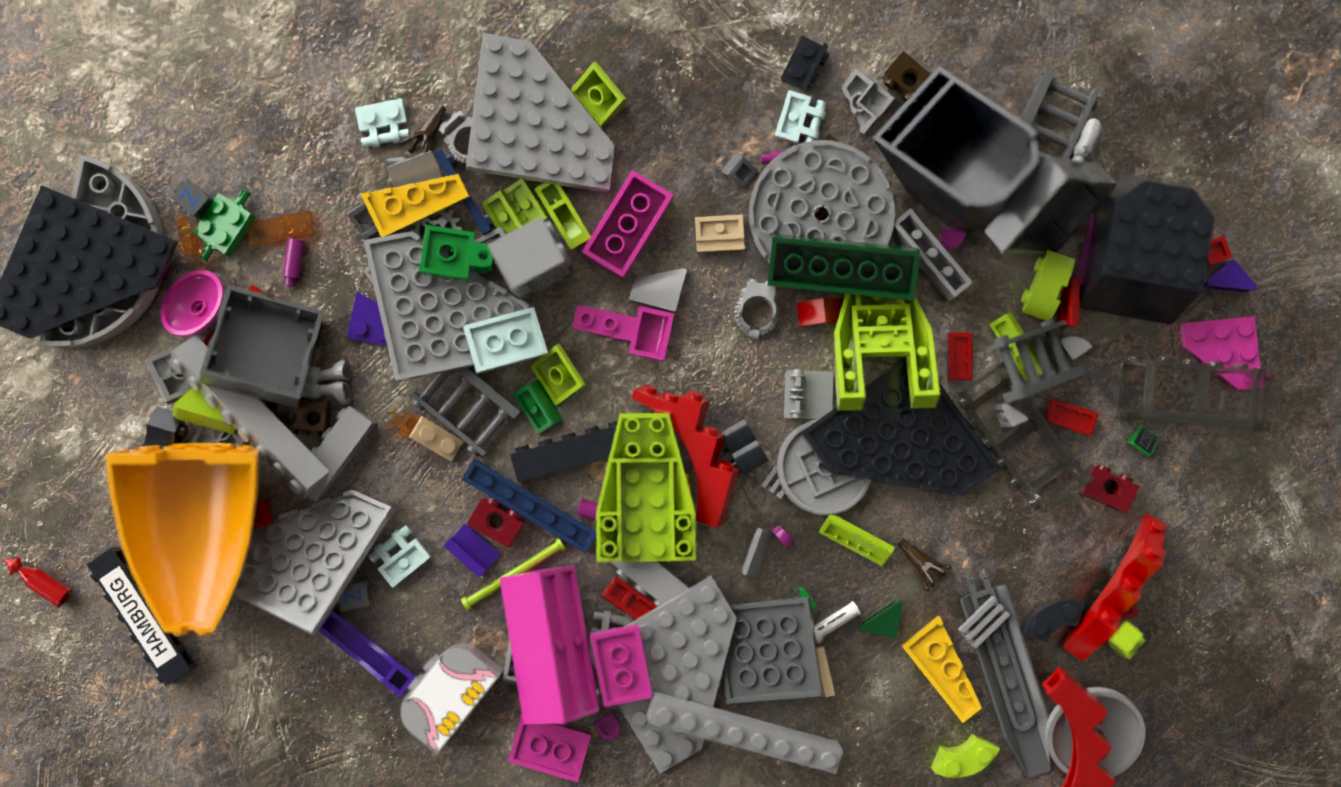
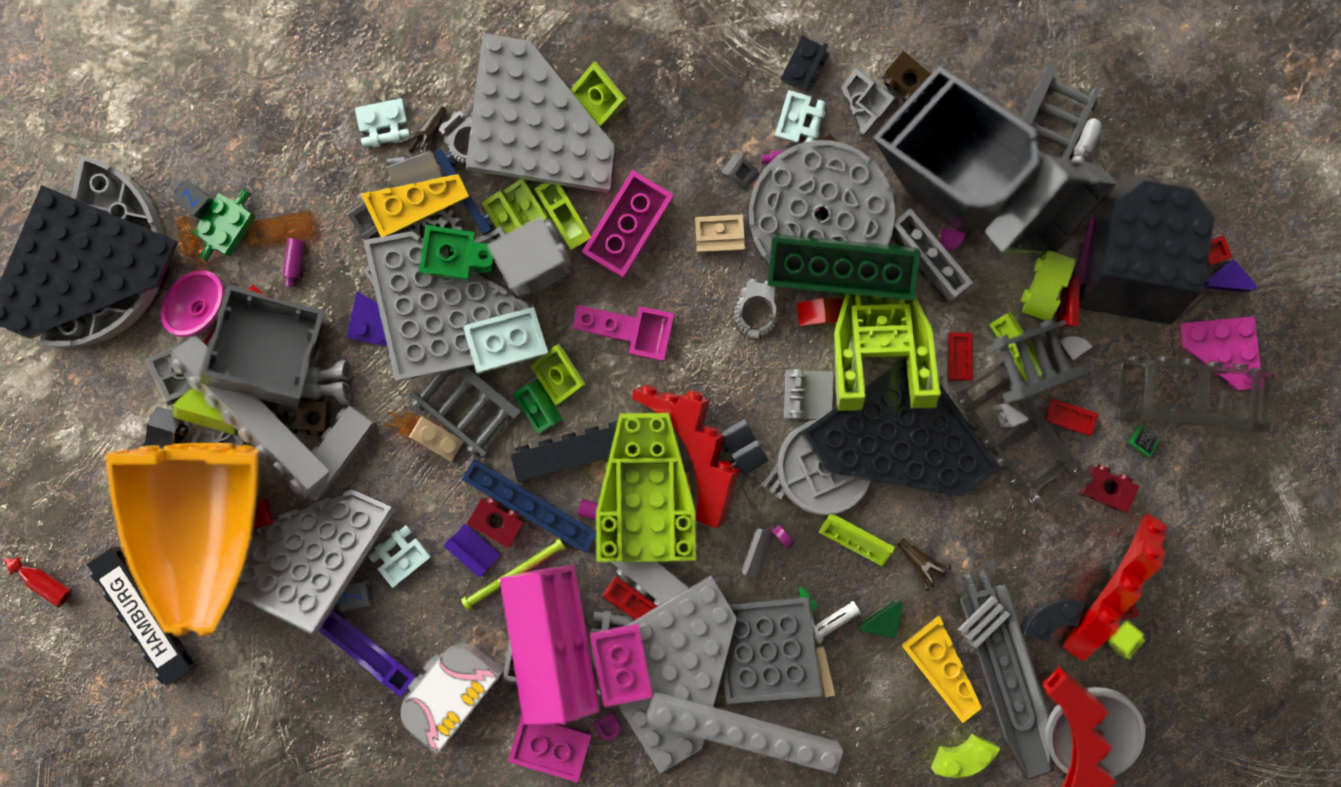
(659, 289): light grey slope -> none

